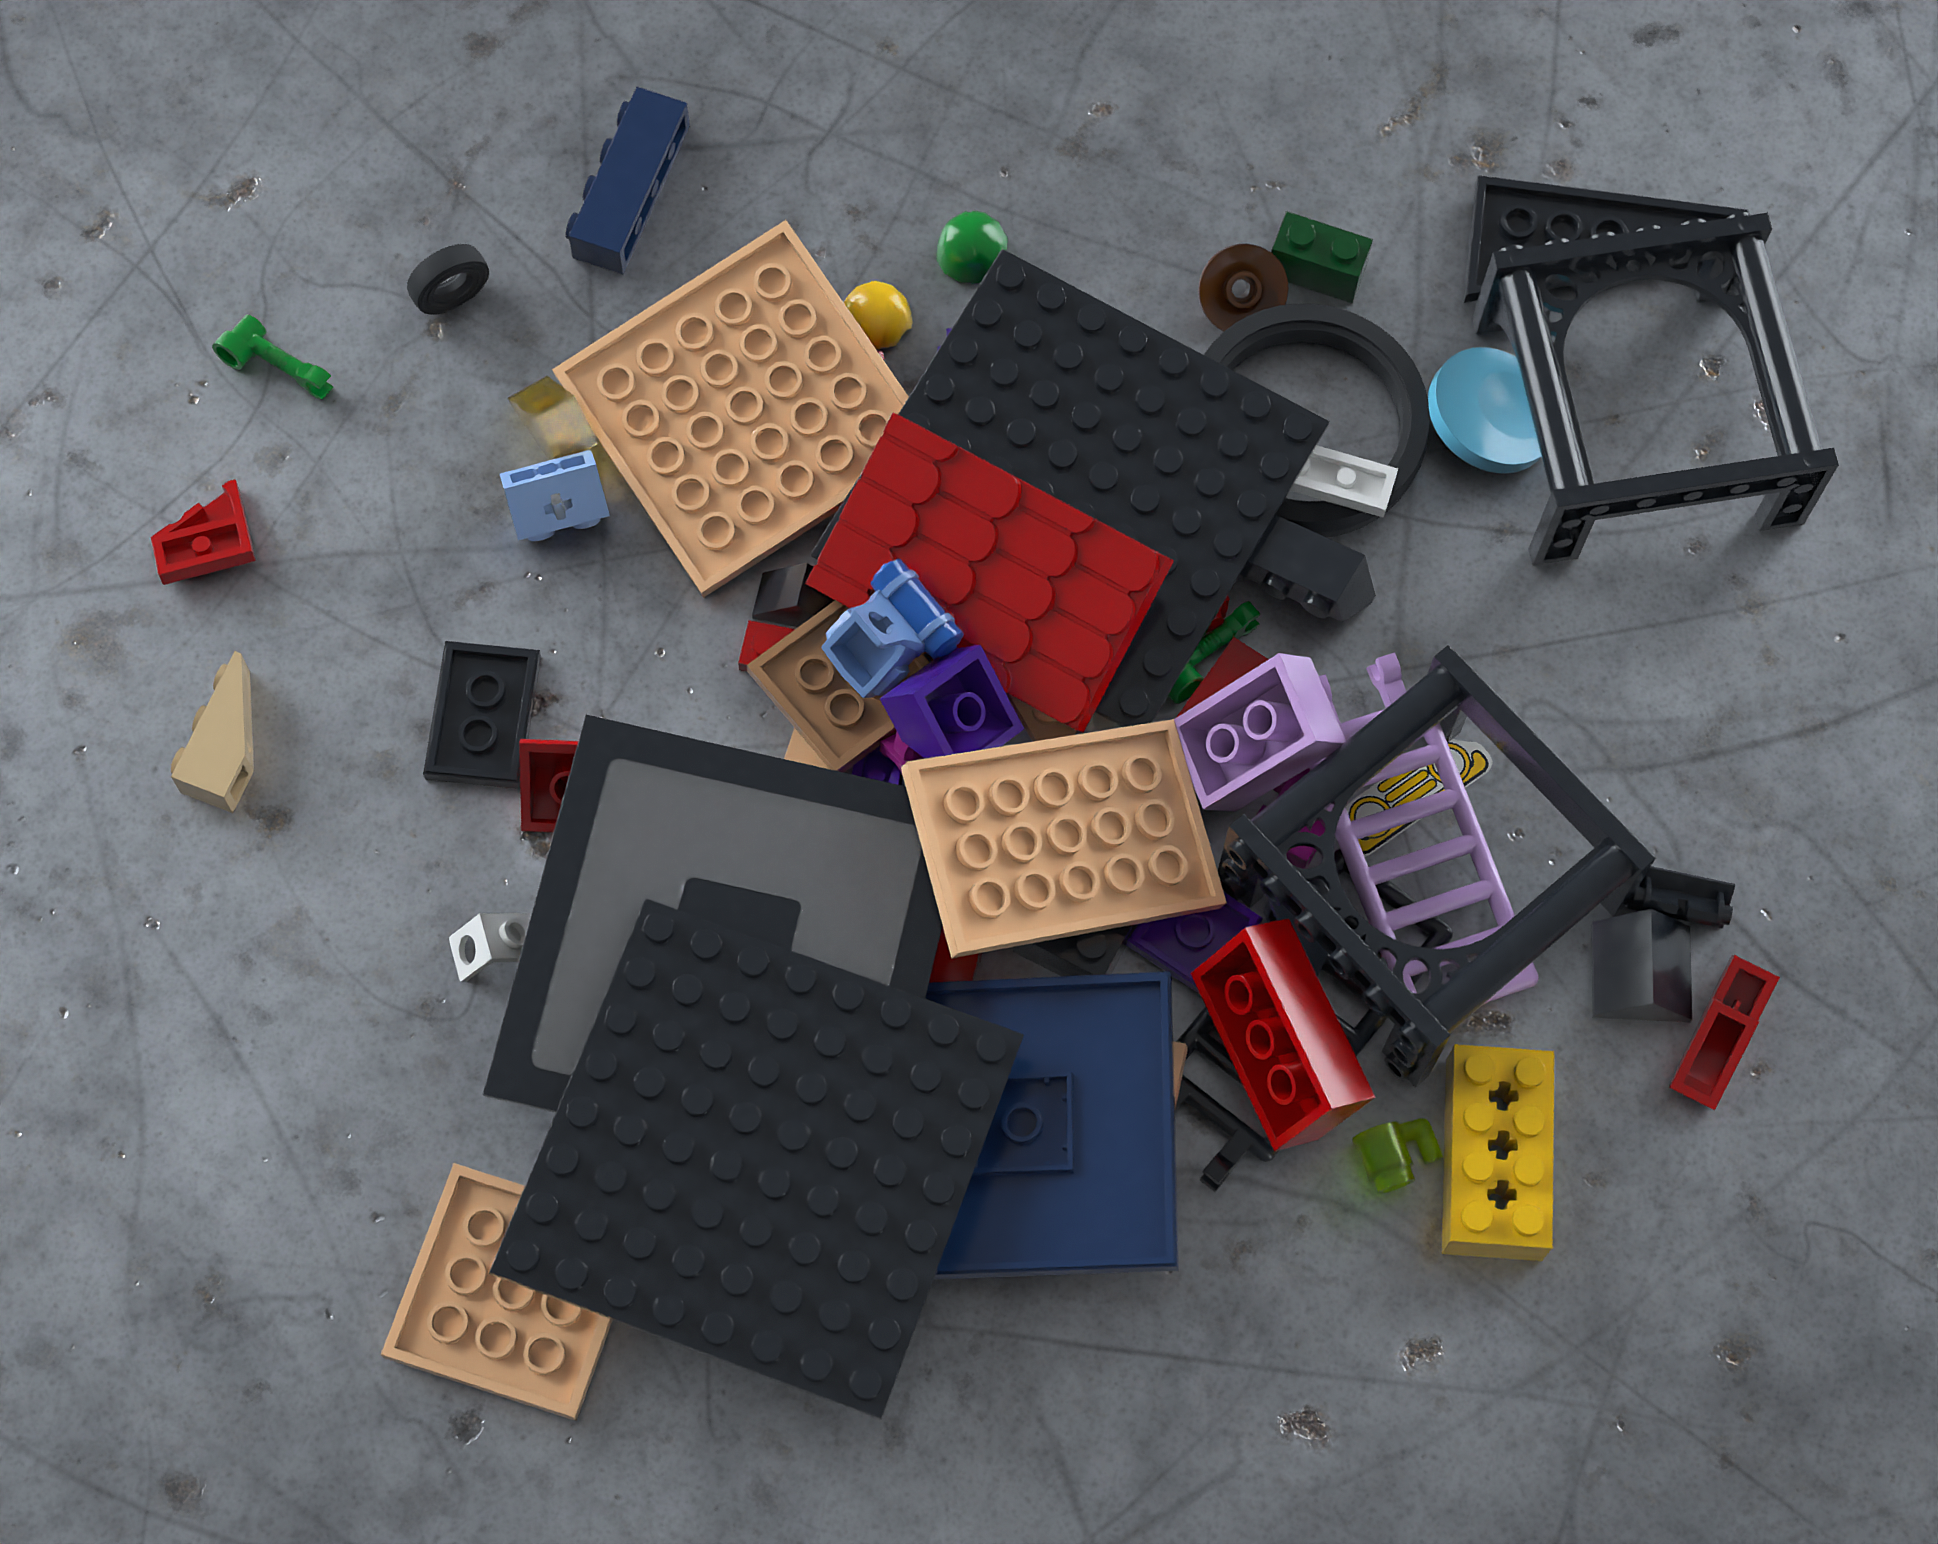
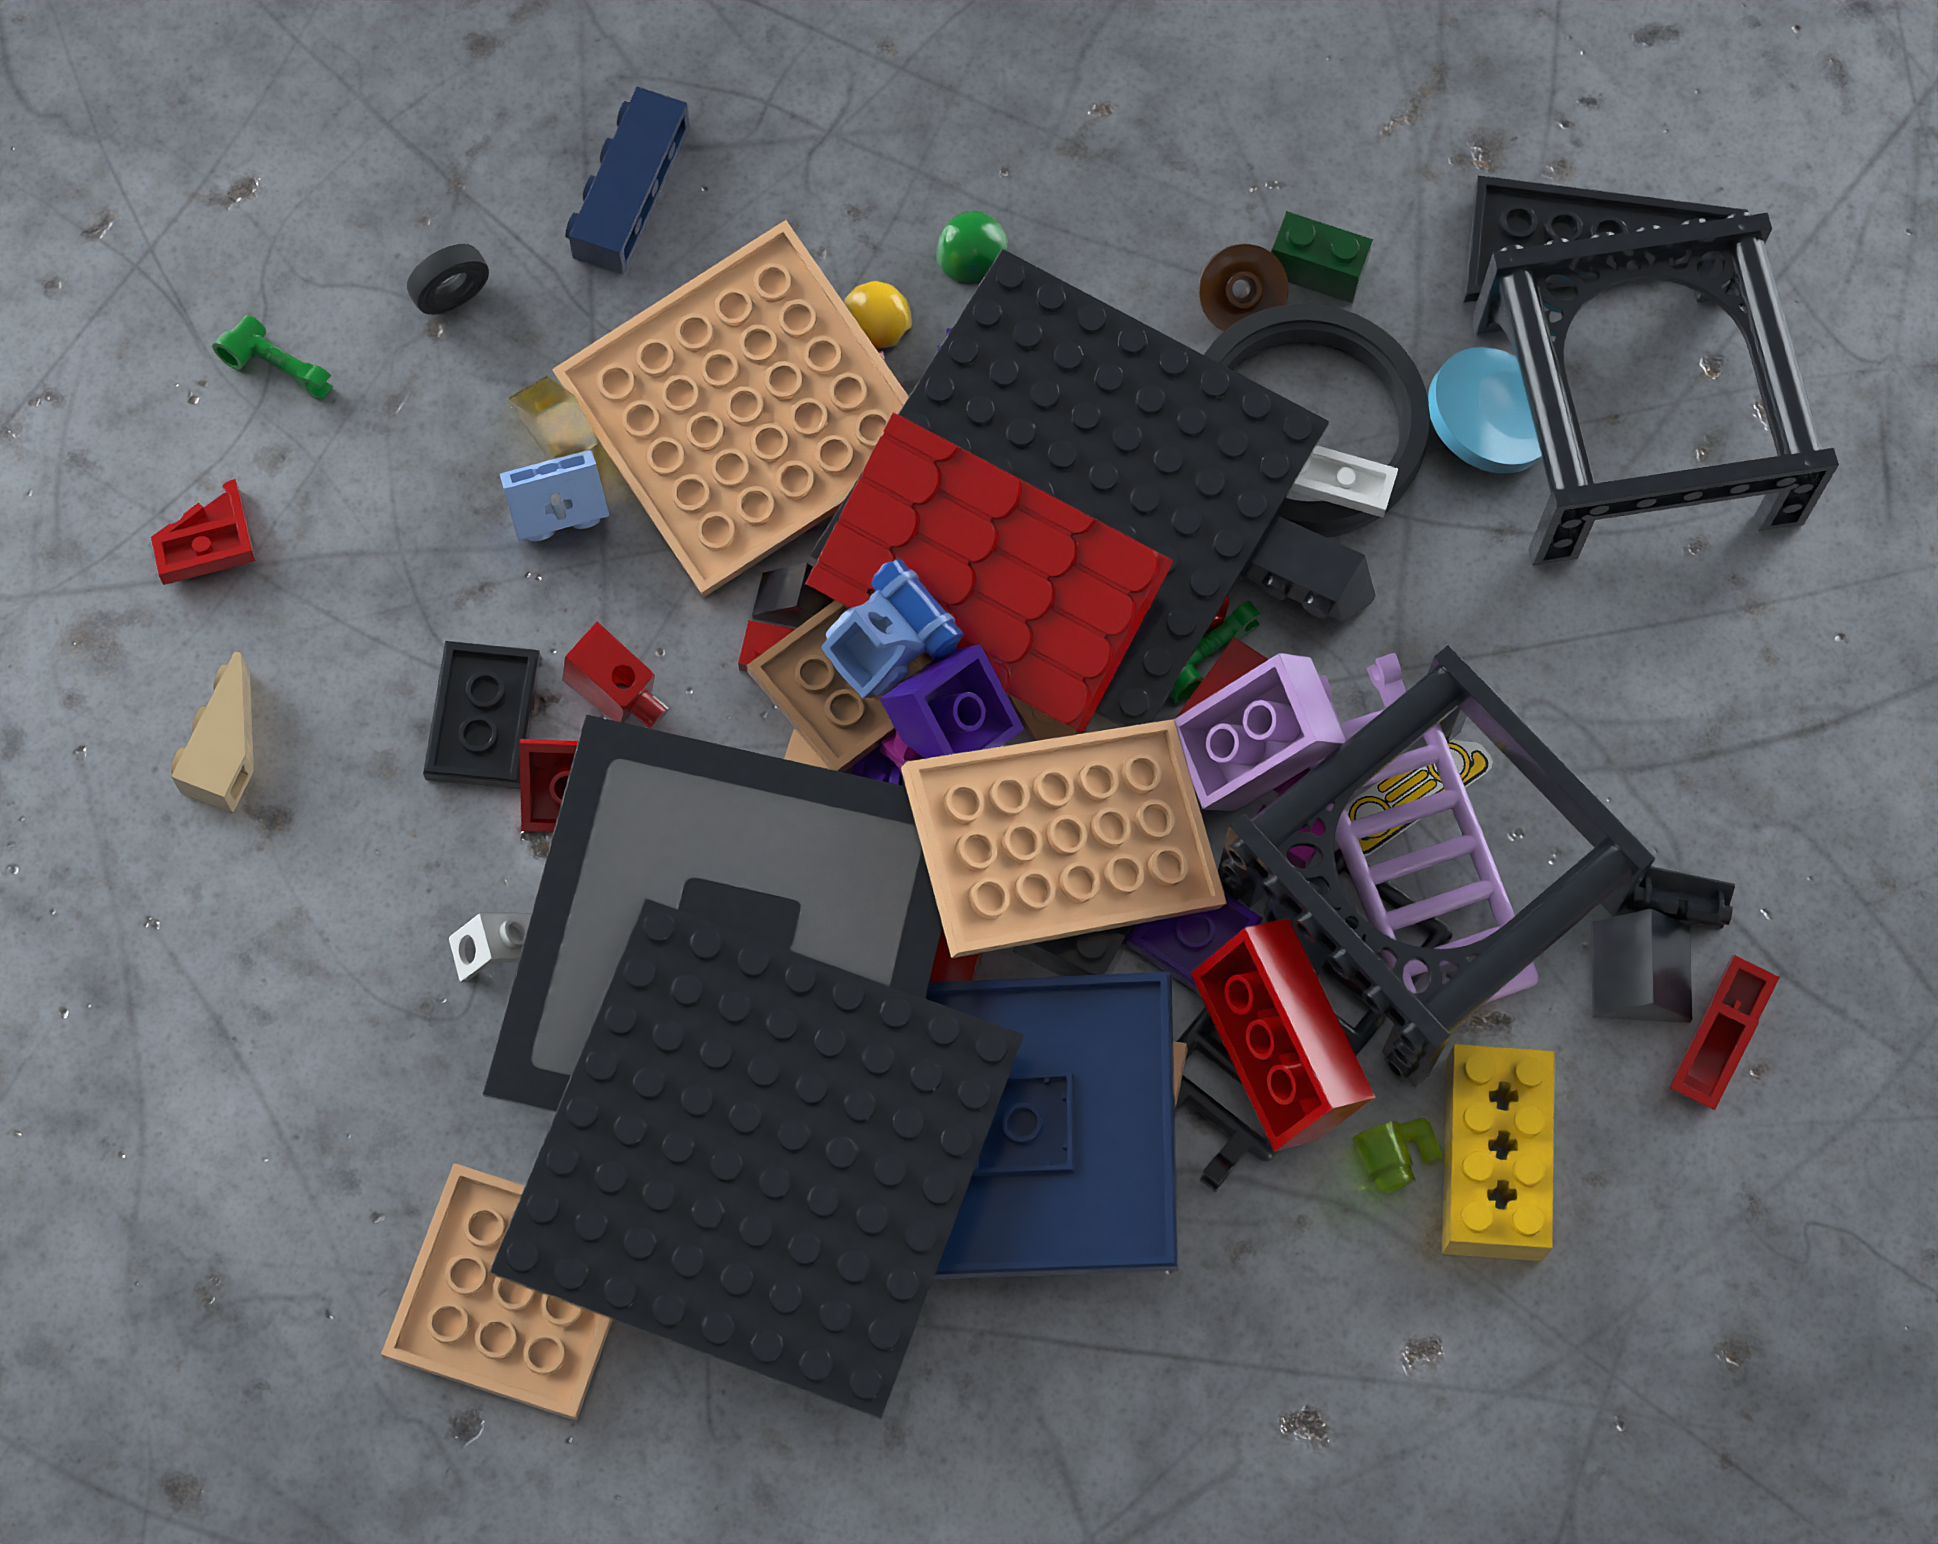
(601, 664): none -> red torso

